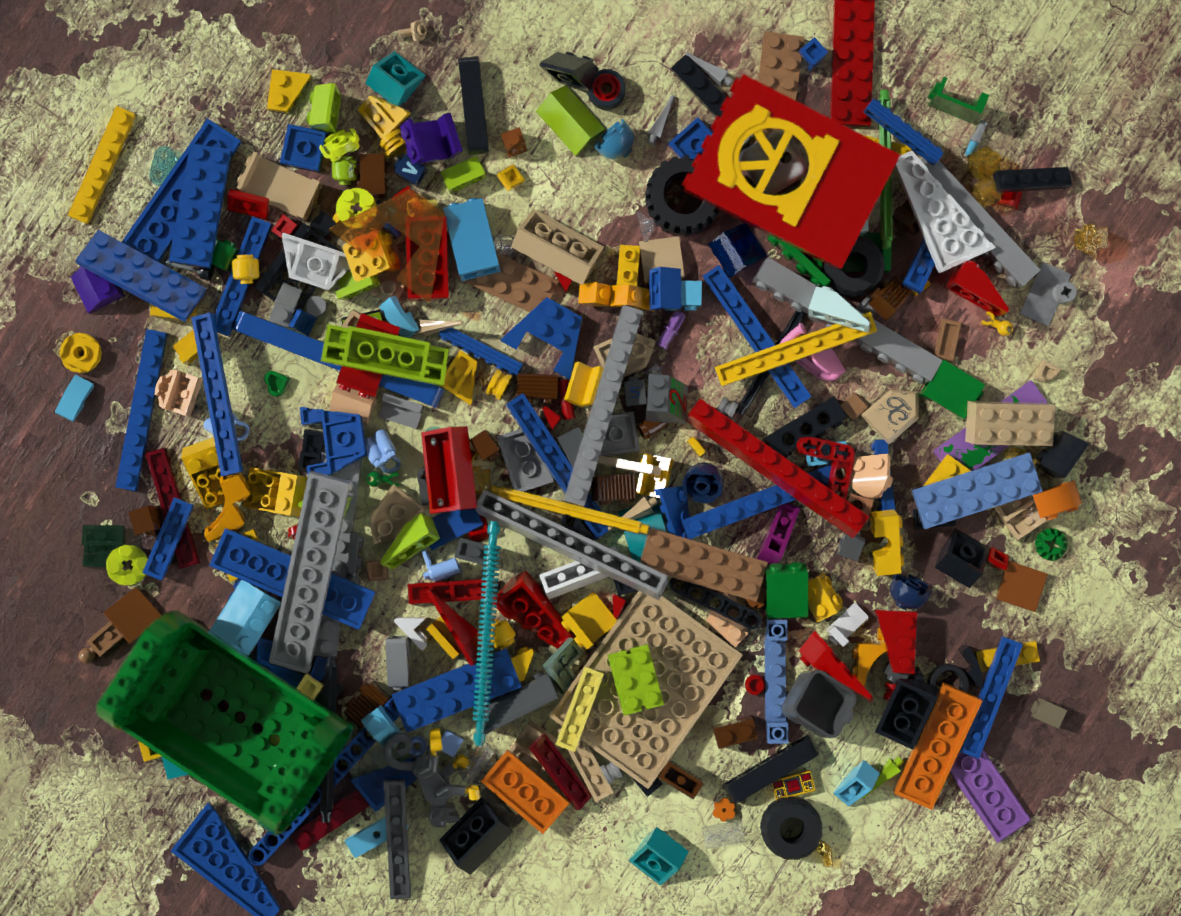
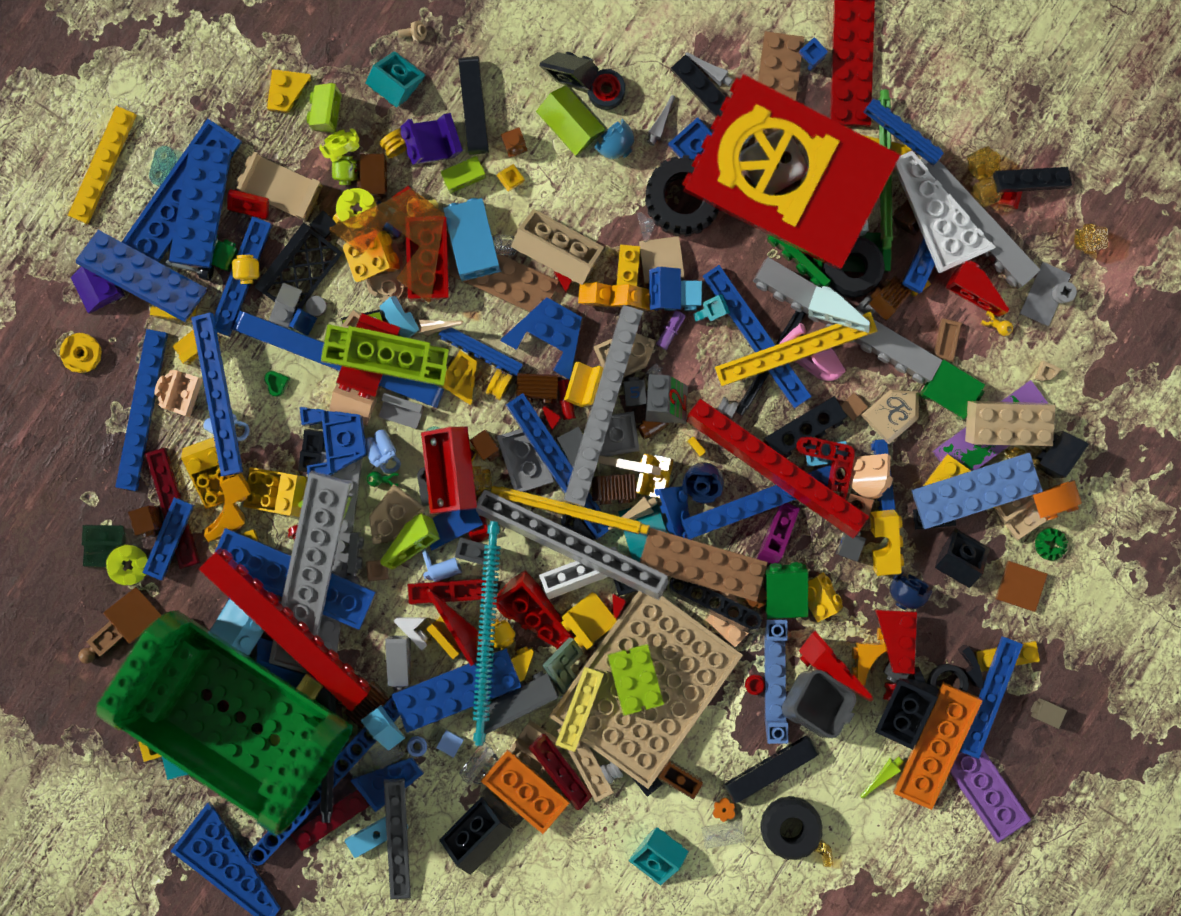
(73, 398): medium azure slope -> none
(285, 628): none -> red brick
(286, 226): red plate -> none
(302, 148): blue tile -> none
(313, 262): white wing -> none
(351, 288): lime panel -> none
(382, 115): yellow wing -> none
(411, 173): dark blue brick -> none
(432, 780): dark grey animal -> none
(713, 309): none -> teal plate
(734, 731): reddish brown brick -> none
(737, 249): clear blue slope -> none
(793, 785): tile -> none
(846, 625): white bracket -> none
(857, 783): medium azure slope -> none
(956, 107): green panel -> none
(976, 137): light grey piece -> none
(998, 559): red slope -> none

